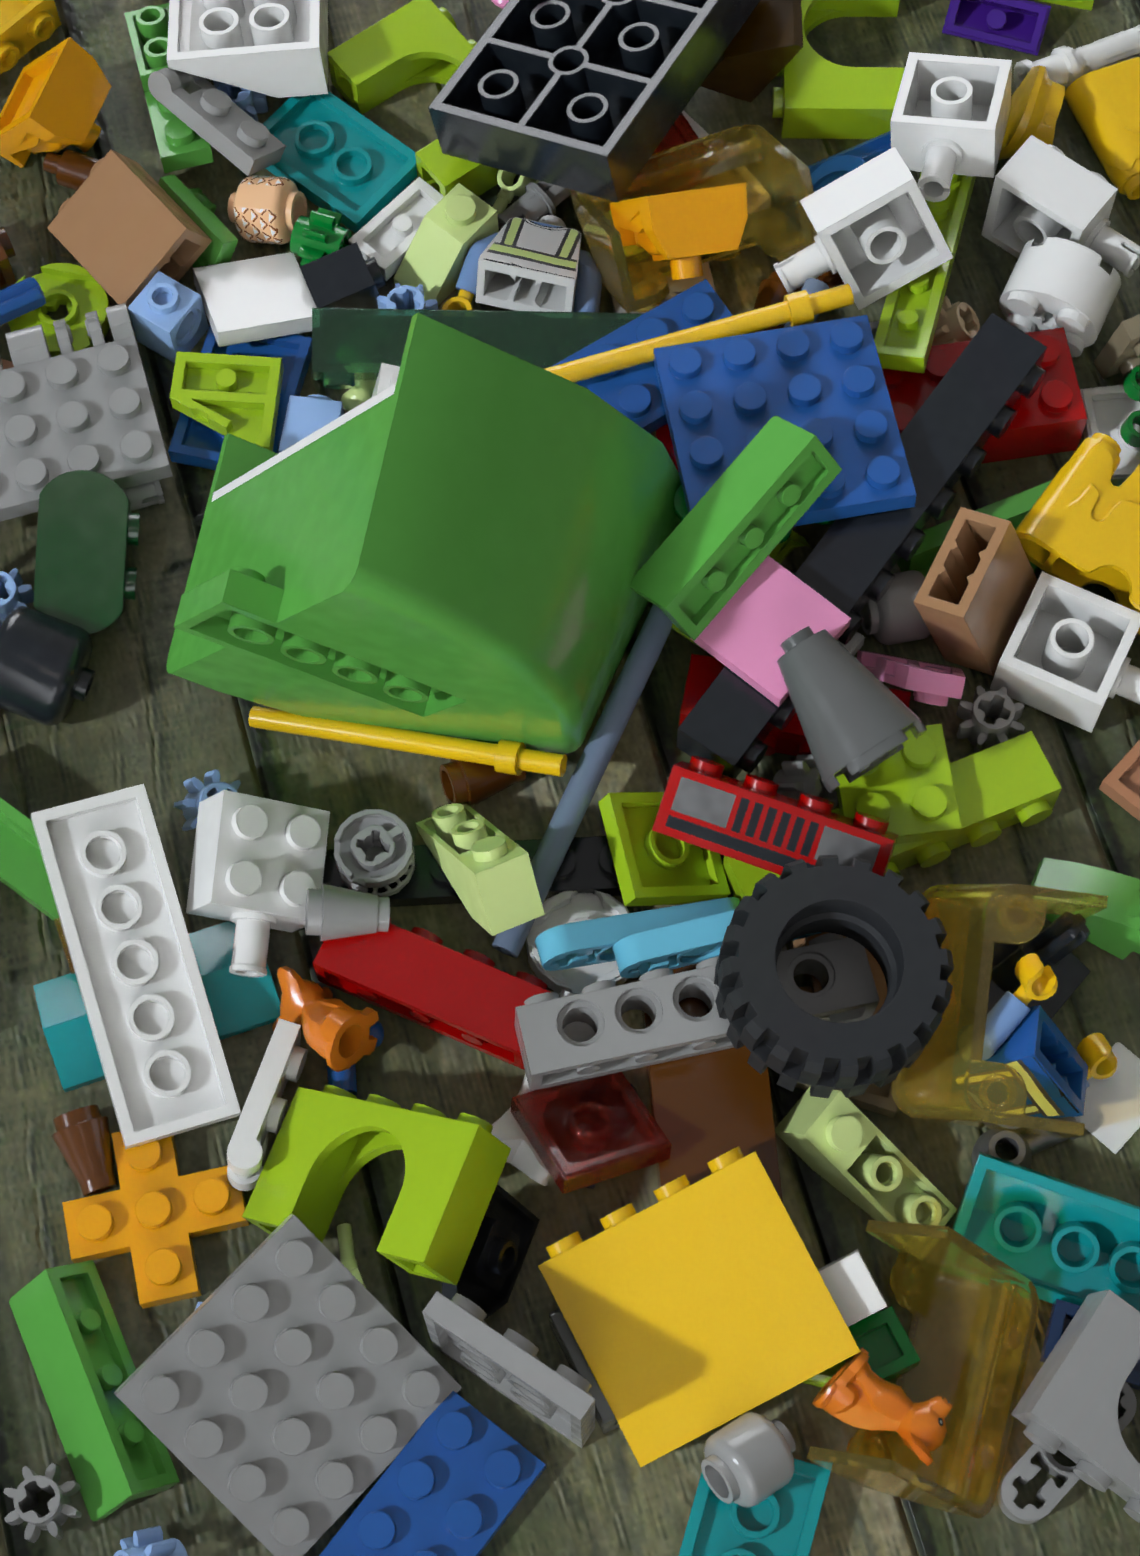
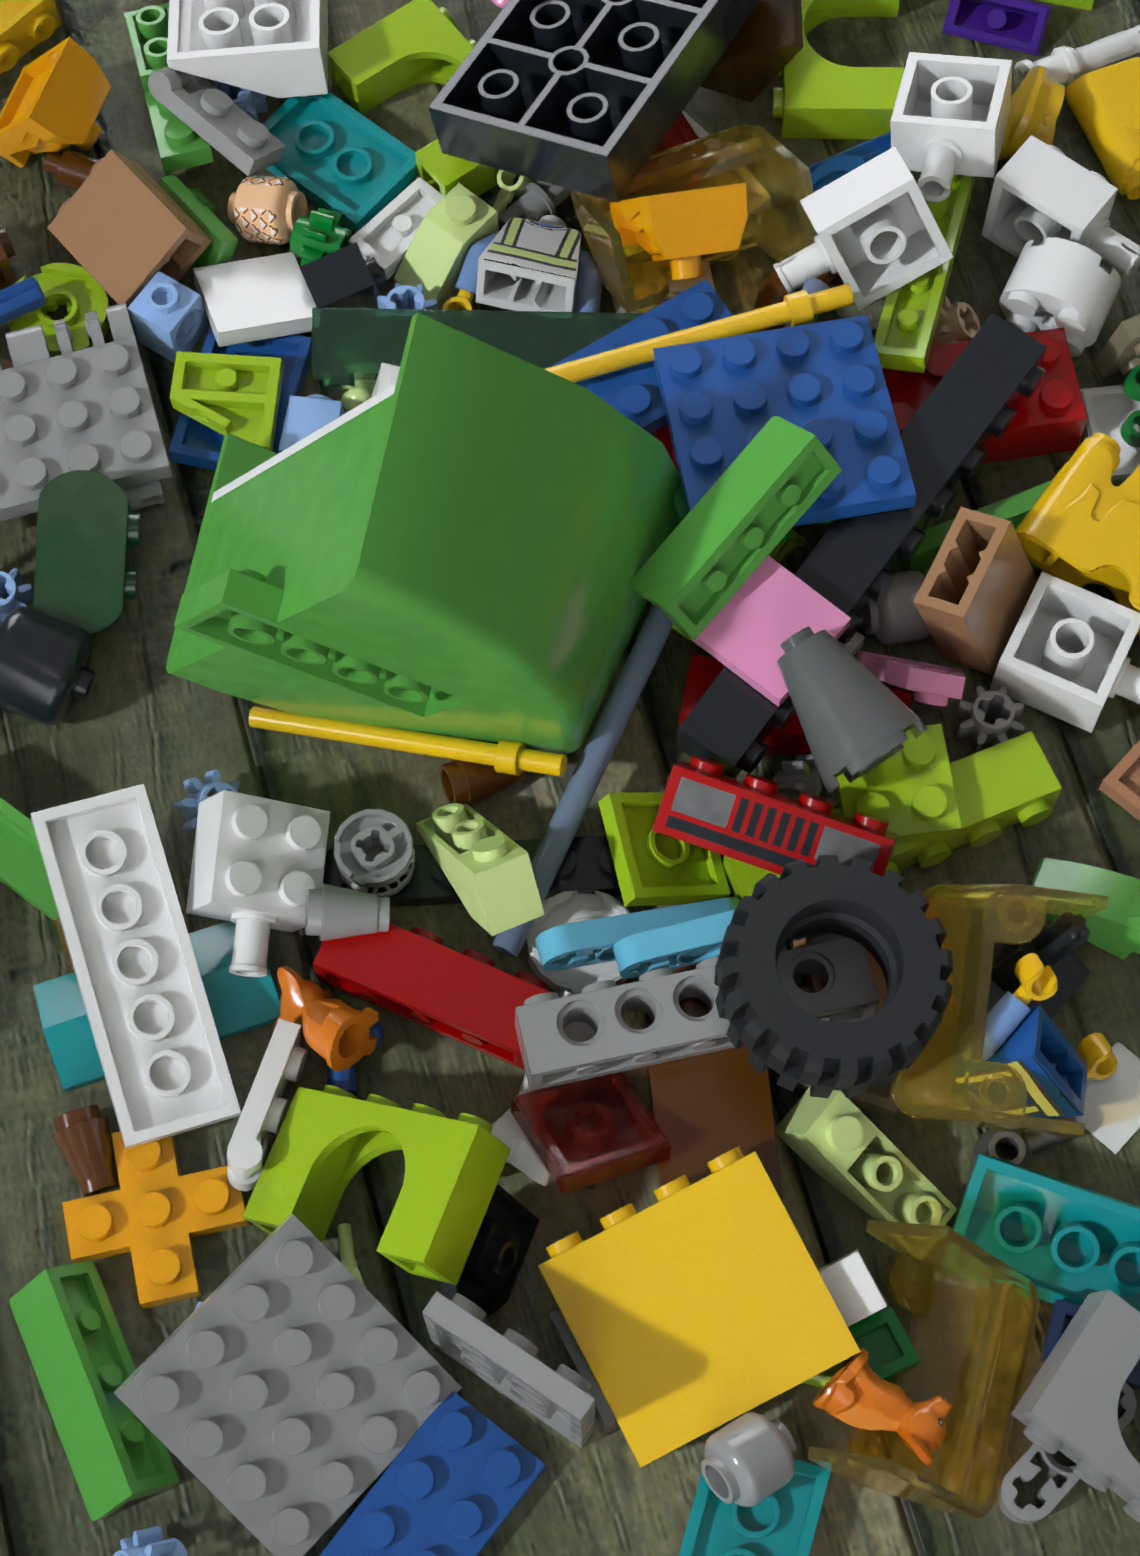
(59, 1506): light grey gear -> none

